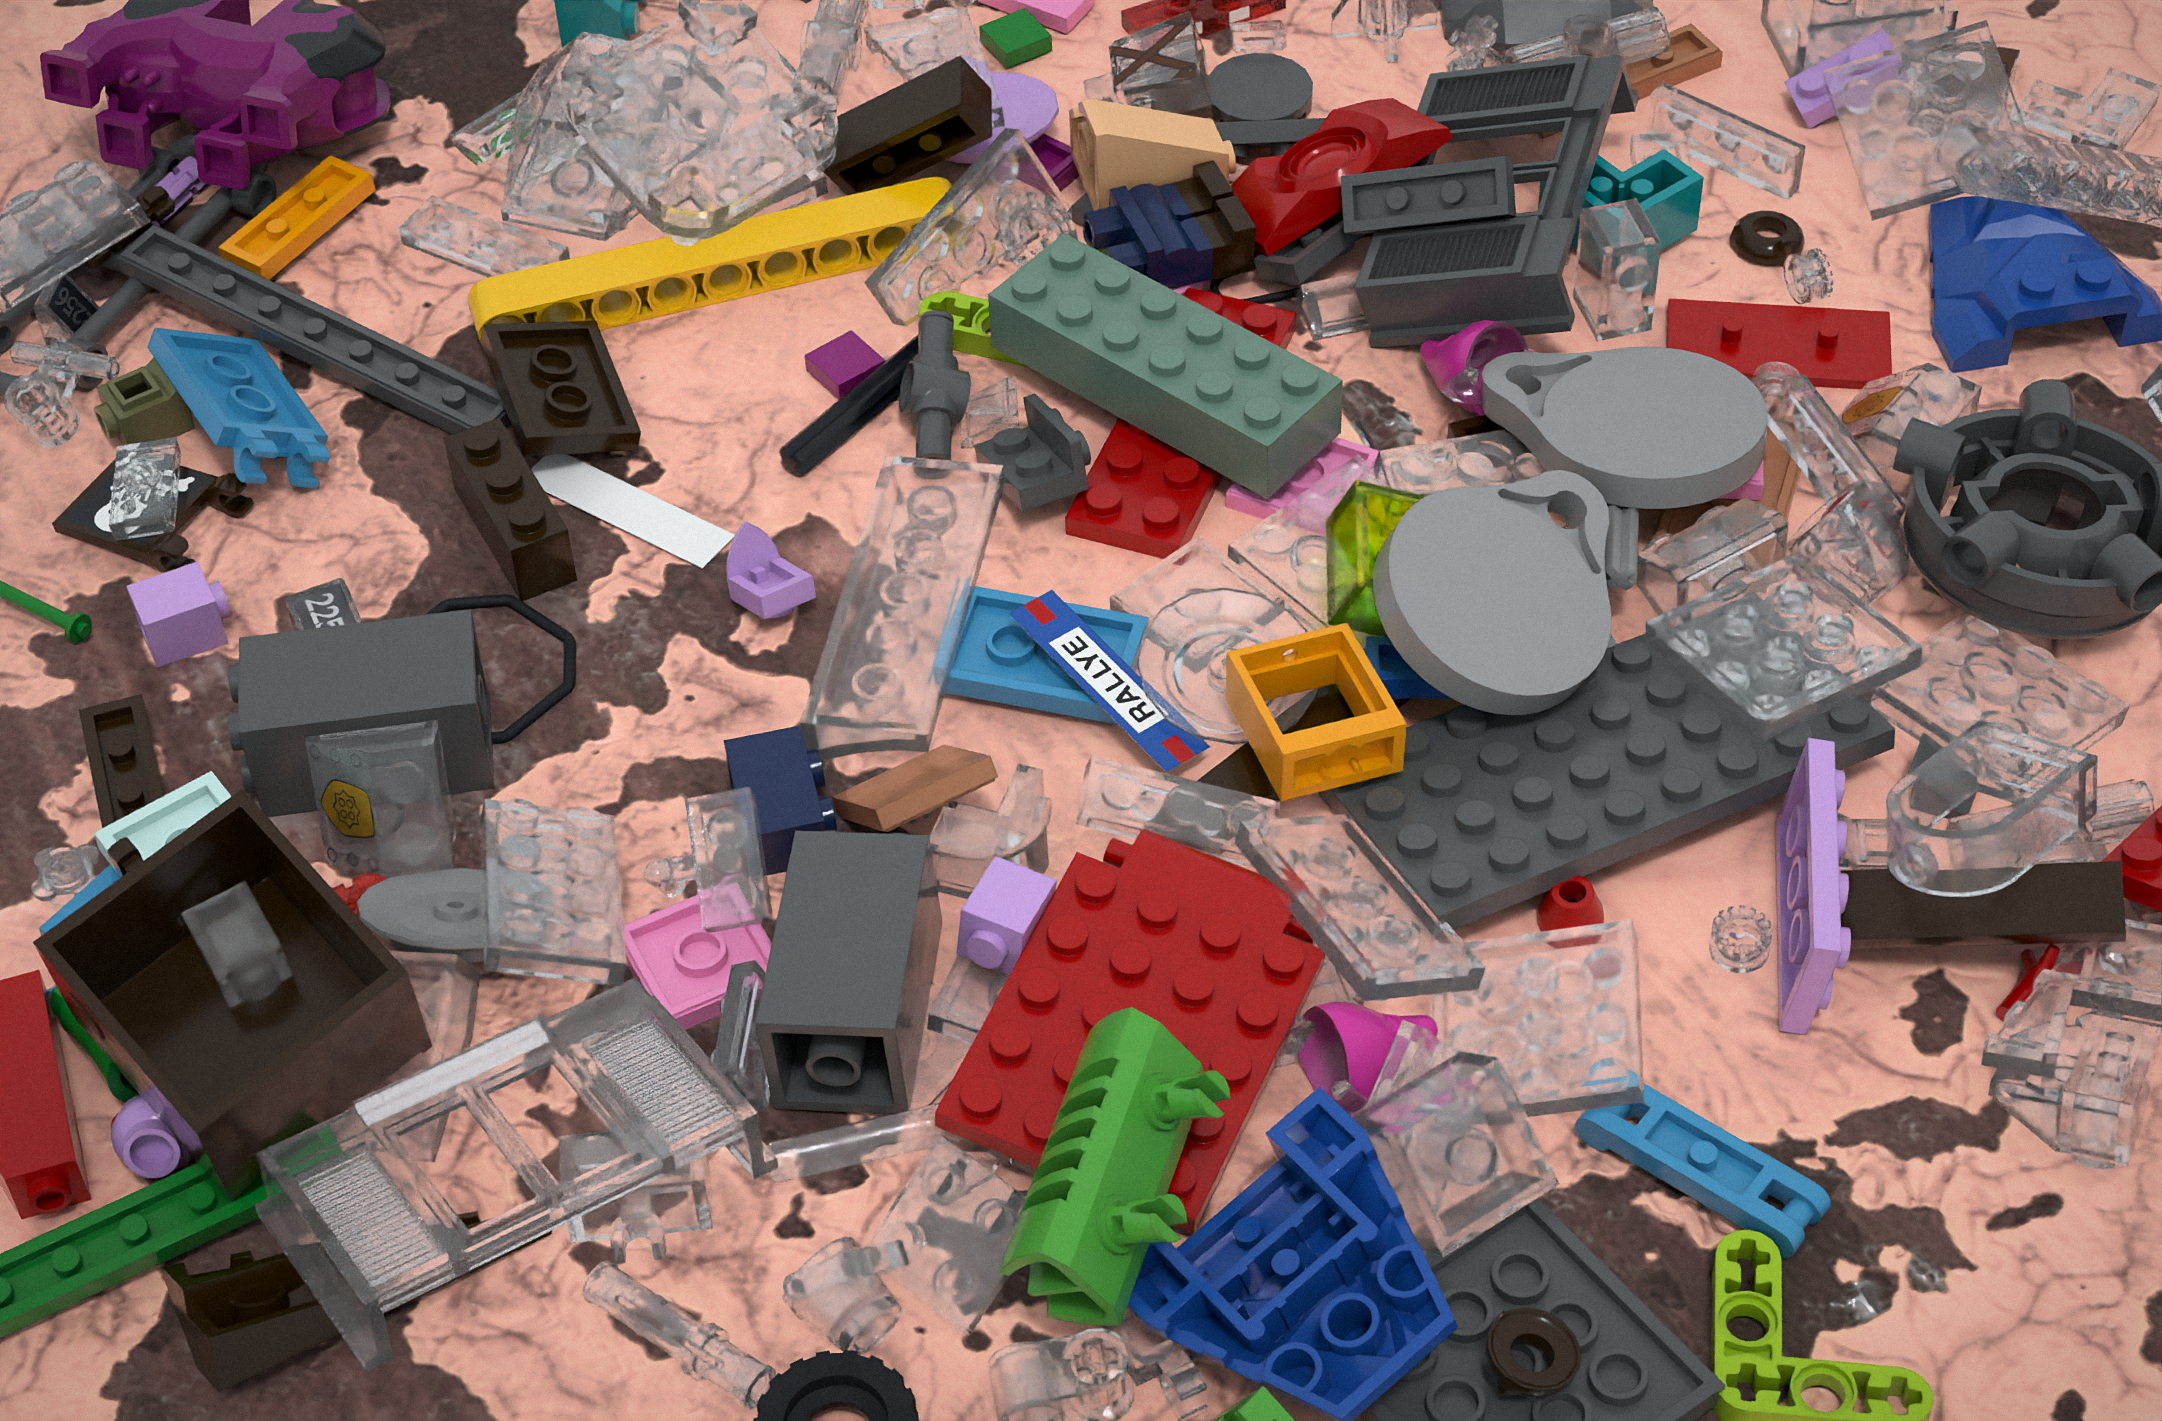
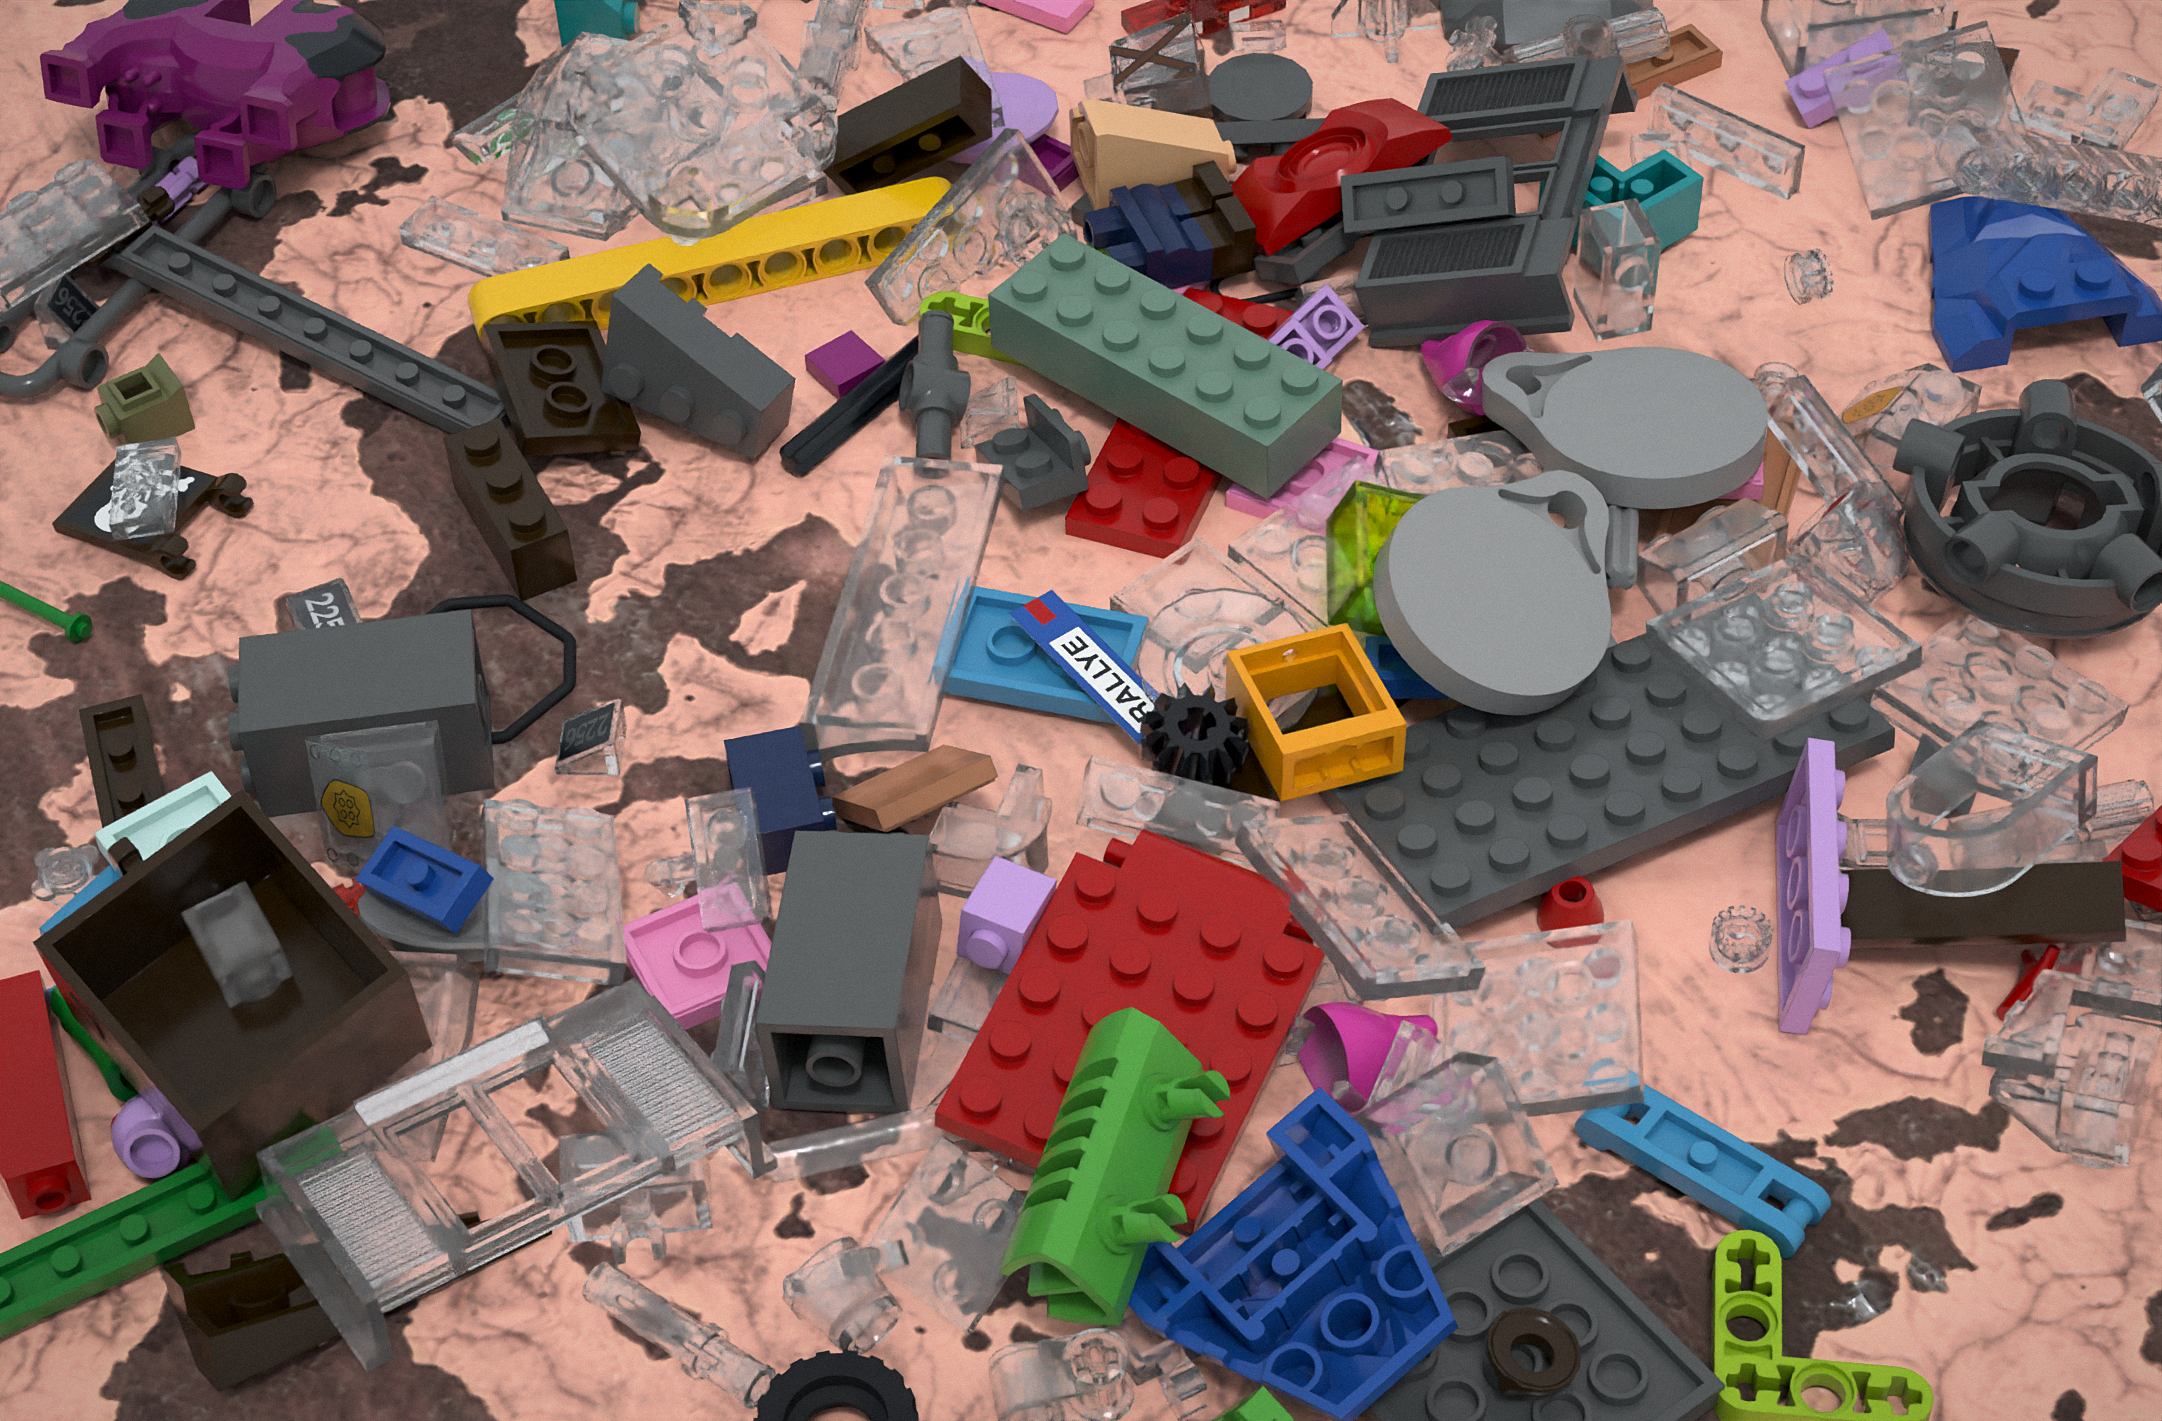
(52, 387): clear piece -> none
(179, 613): lavender brick -> none
(242, 402): dark azure tile -> none
(298, 217): light orange plate -> none
(424, 879): none -> blue plate
(593, 741): none -> slope
(631, 509): white sticker -> none
(690, 371): none -> dark grey wedge
(762, 578): lavender plate -> none
(1015, 38): green tile -> none
(1219, 734): none -> black gear
(1318, 328): none -> lavender slope
(1764, 249): dark brown piece -> none
(1823, 343): red piece -> none

